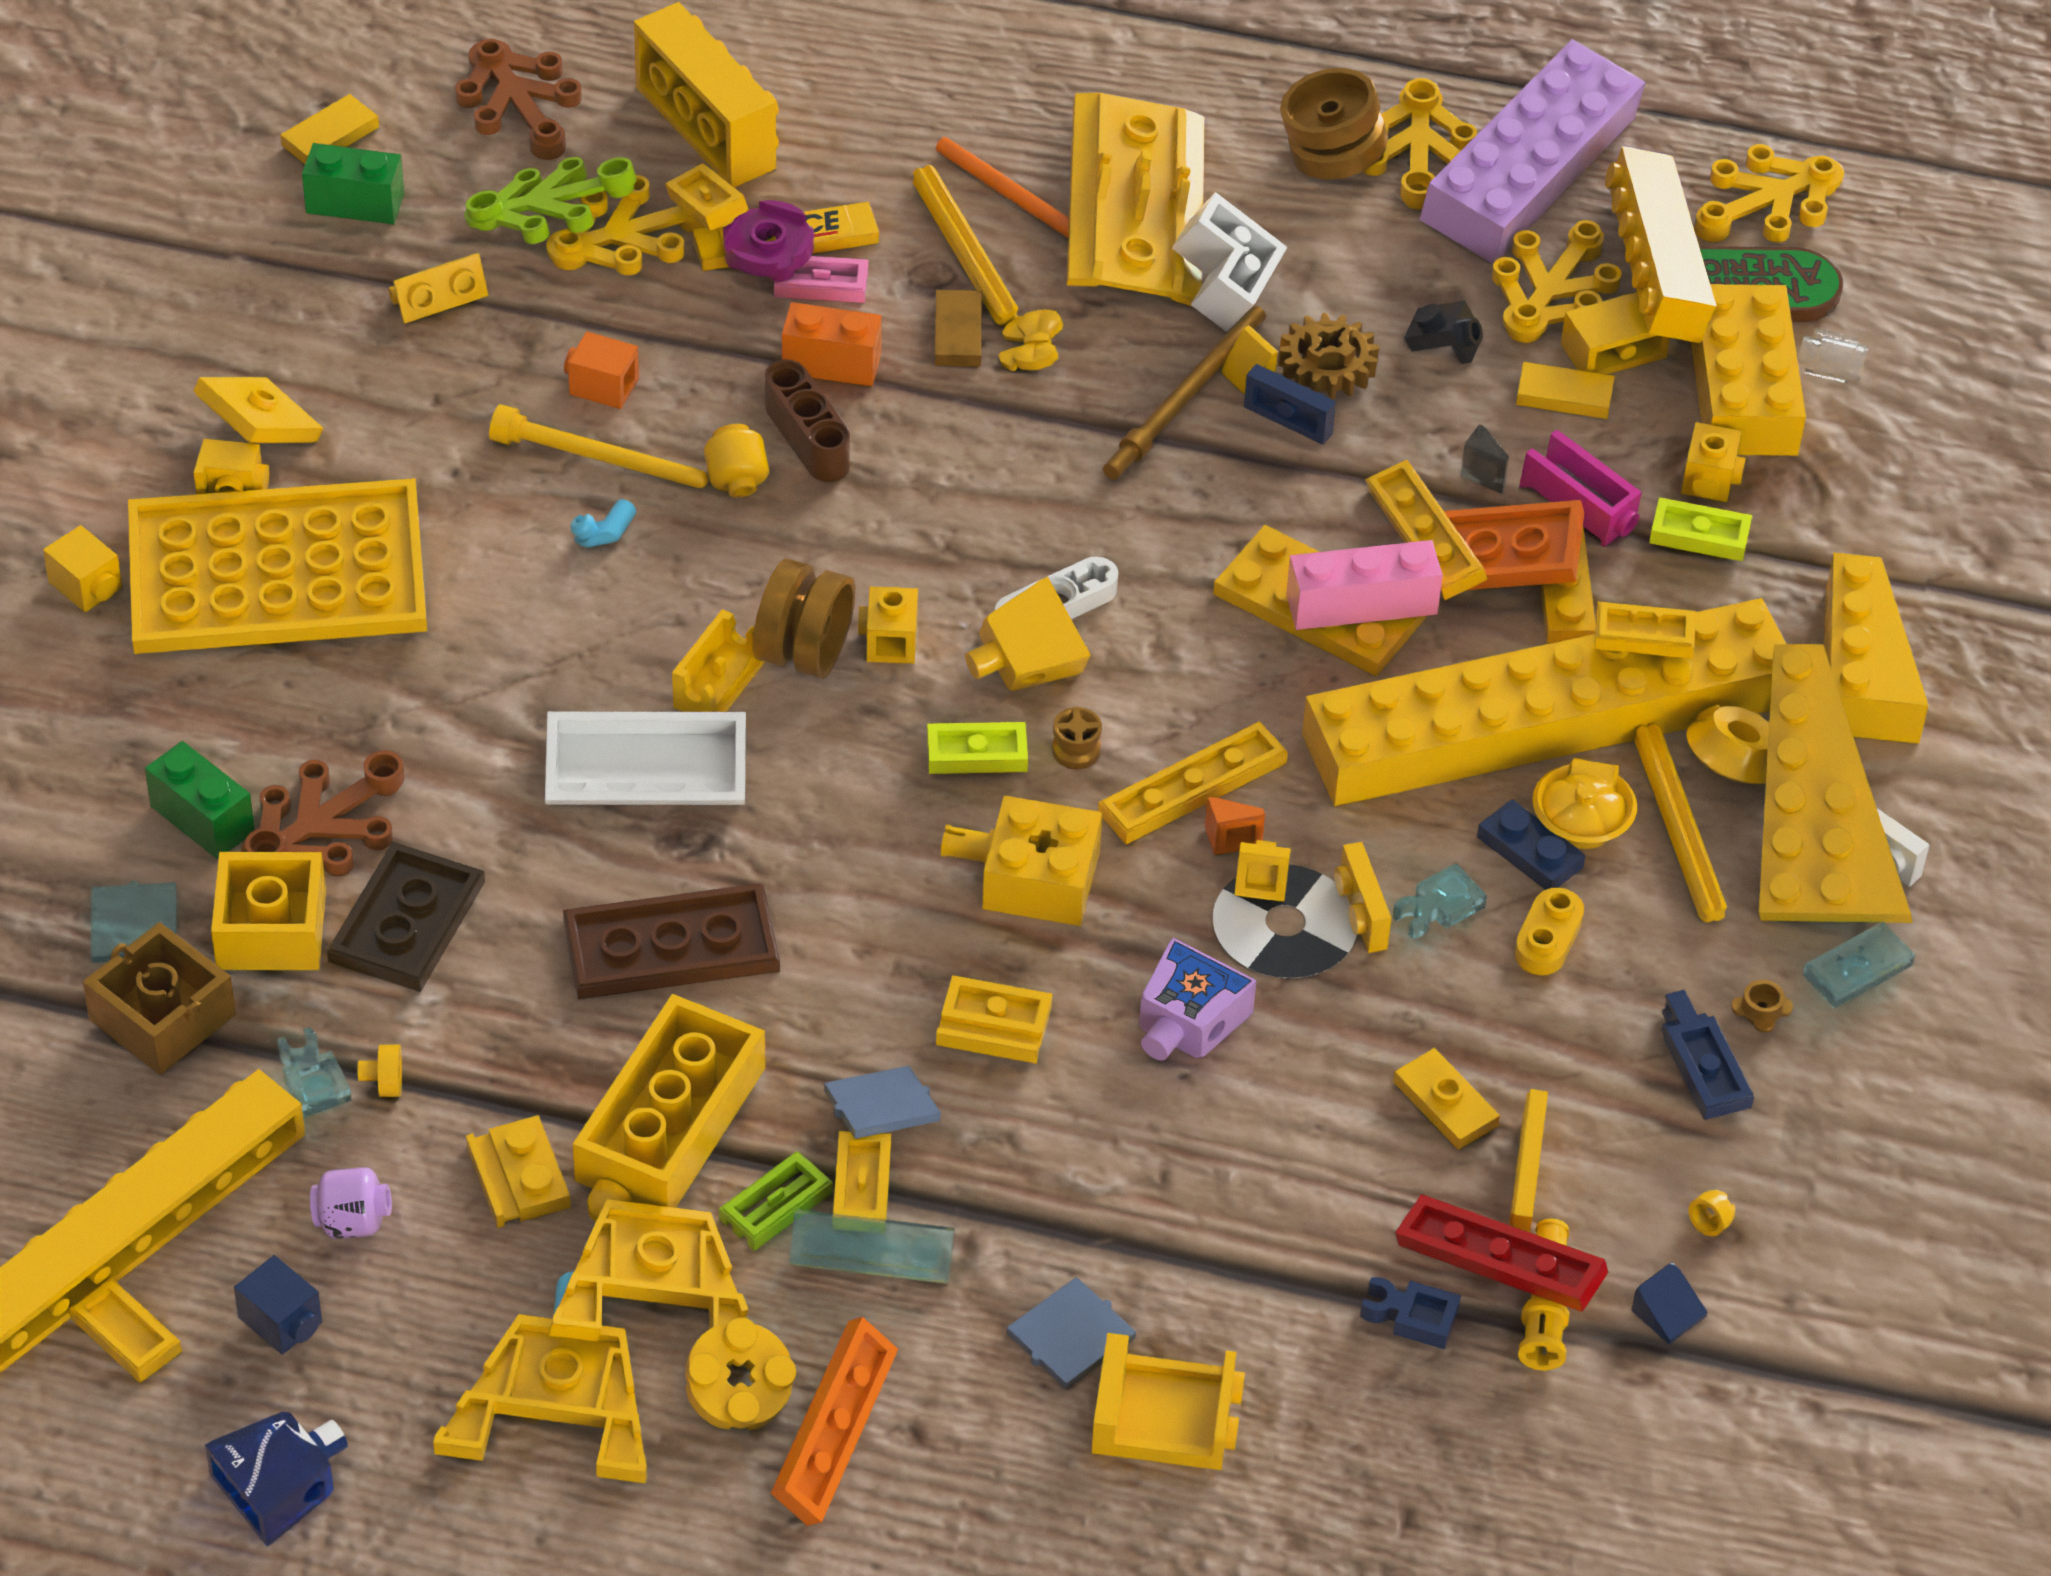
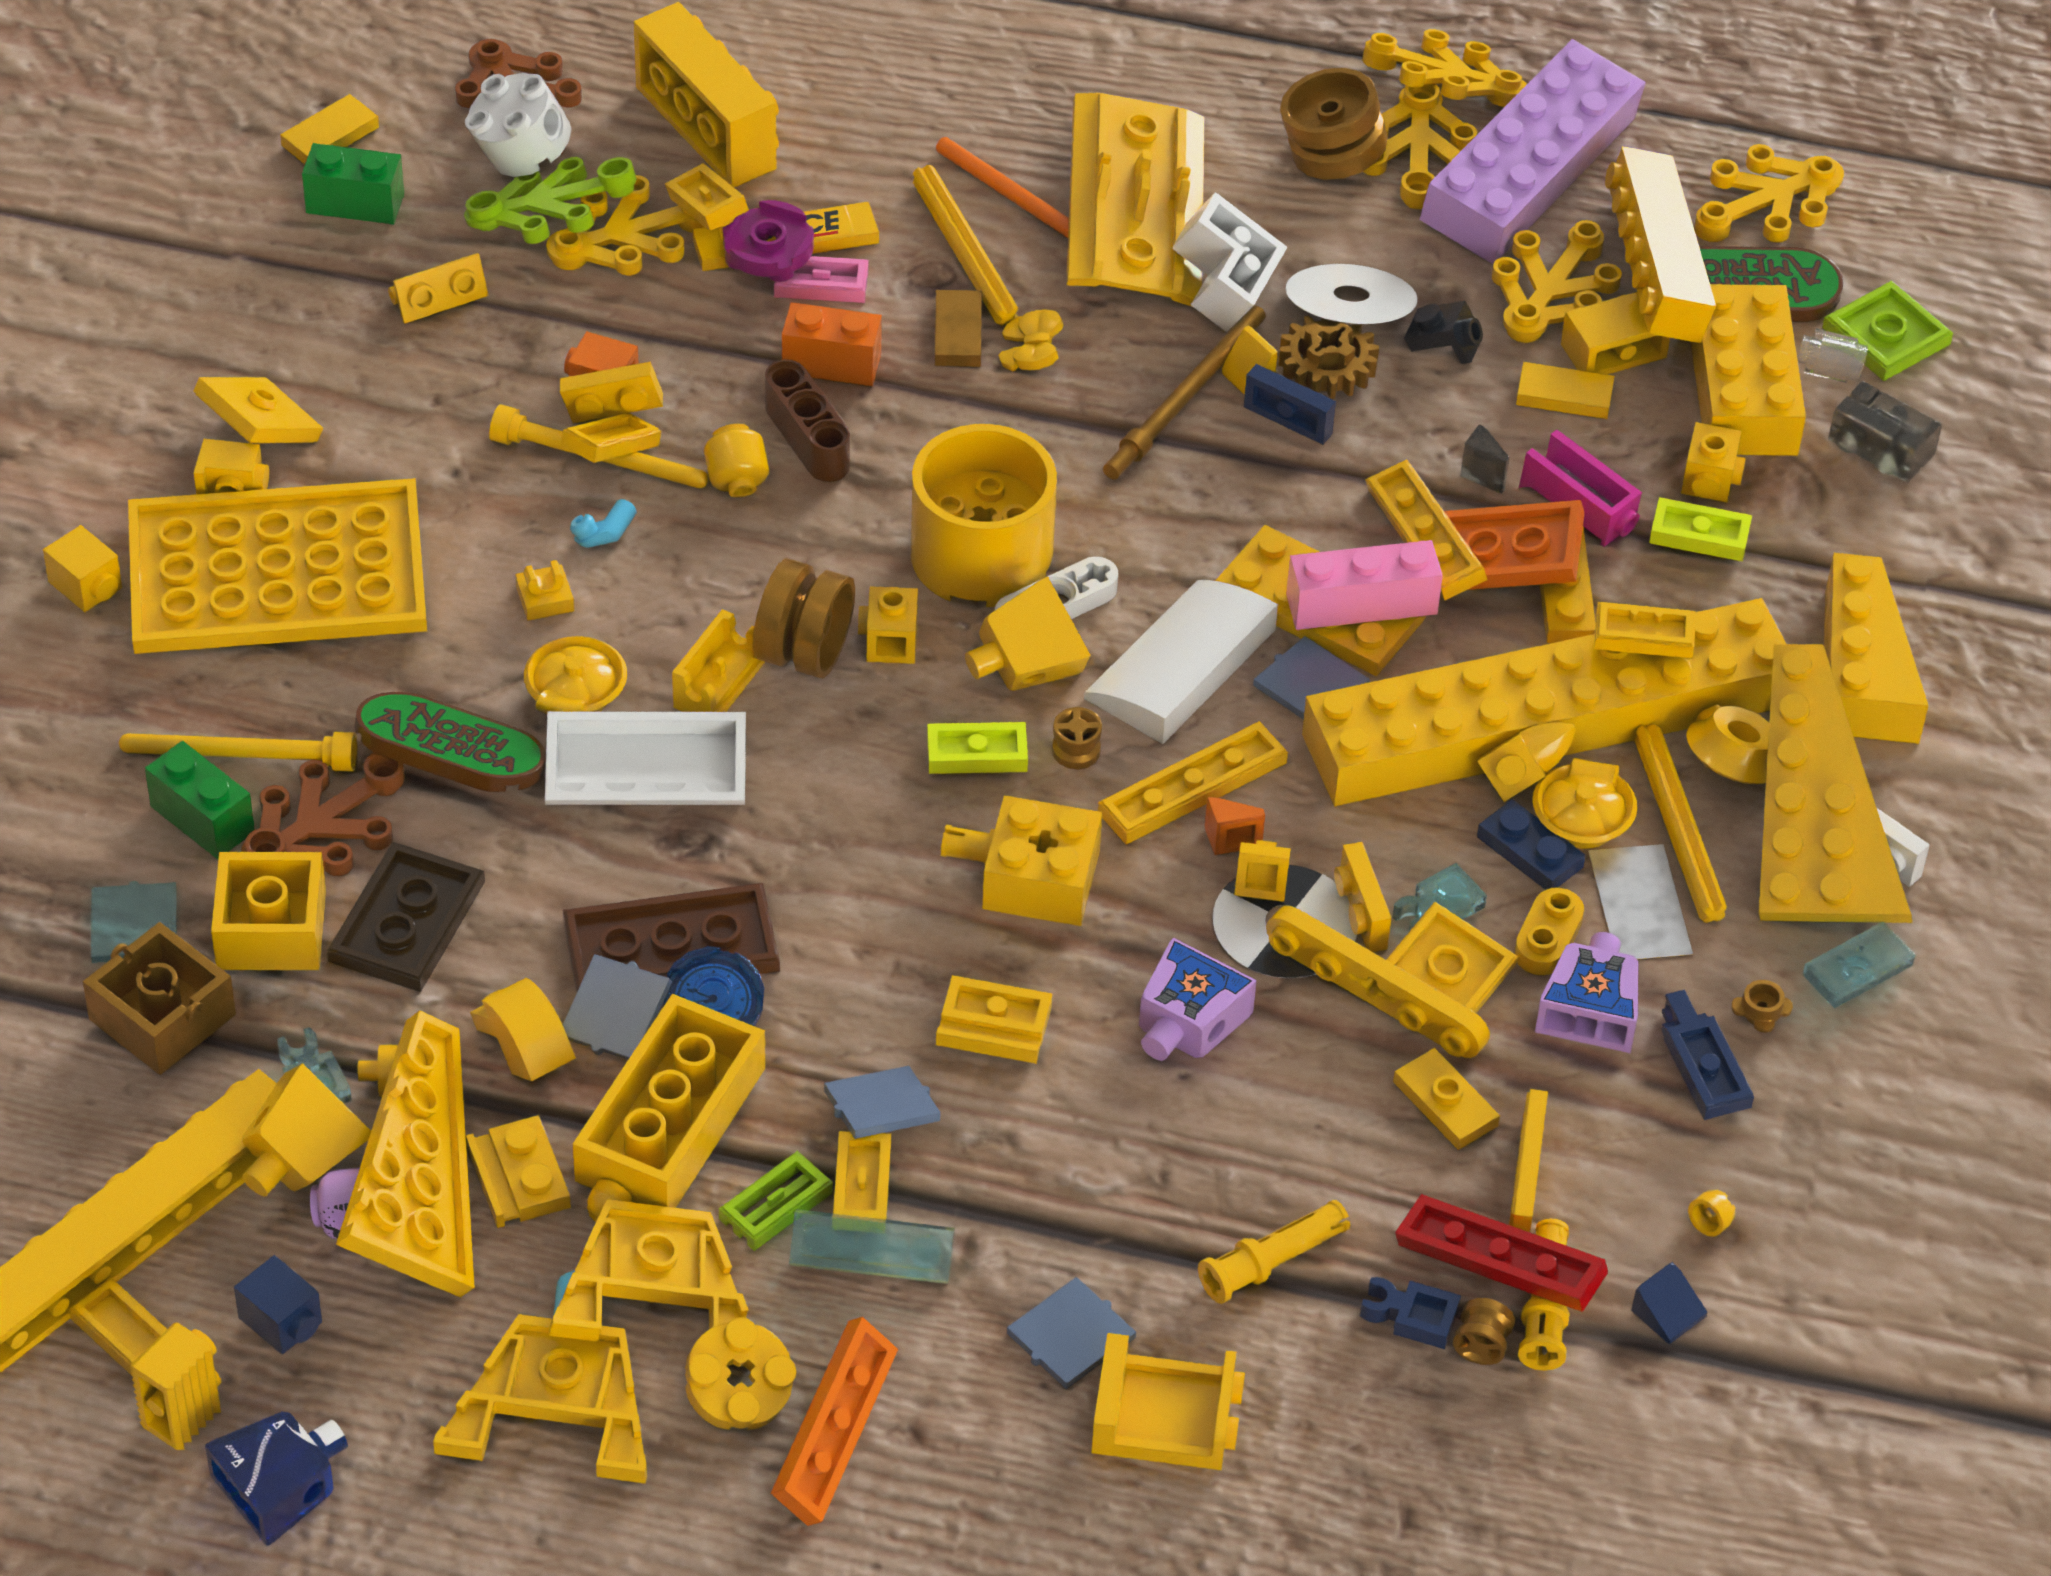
(177, 1385): none -> yellow brick
(300, 1133): none -> yellow torso
(336, 750): none -> yellow piece
(413, 1177): none -> yellow wing
(449, 741): none -> tile
(518, 123): none -> white brick
(525, 1029): none -> yellow brick
(544, 591): none -> yellow tile
(575, 675): none -> yellow piece
(611, 392): none -> yellow plate
(611, 437): none -> yellow tile
(615, 1006): none -> sand blue piece
(719, 982): none -> clear blue tile
(982, 512): none -> yellow brick
(1184, 657): none -> white slope
(1254, 1260): none -> yellow pin
(1304, 672): none -> sand blue piece
(1315, 286): none -> white sticker
(1377, 982): none -> yellow piece
(1453, 957): none -> yellow plate
(1456, 77): none -> yellow plant
(1483, 1331): none -> pearl gold wheel
(1526, 757): none -> yellow plate
(1592, 995): none -> lavender torso
(1640, 901): none -> flat silver sticker
(1884, 431): none -> clear smoke brick
(1893, 328): none -> lime tile

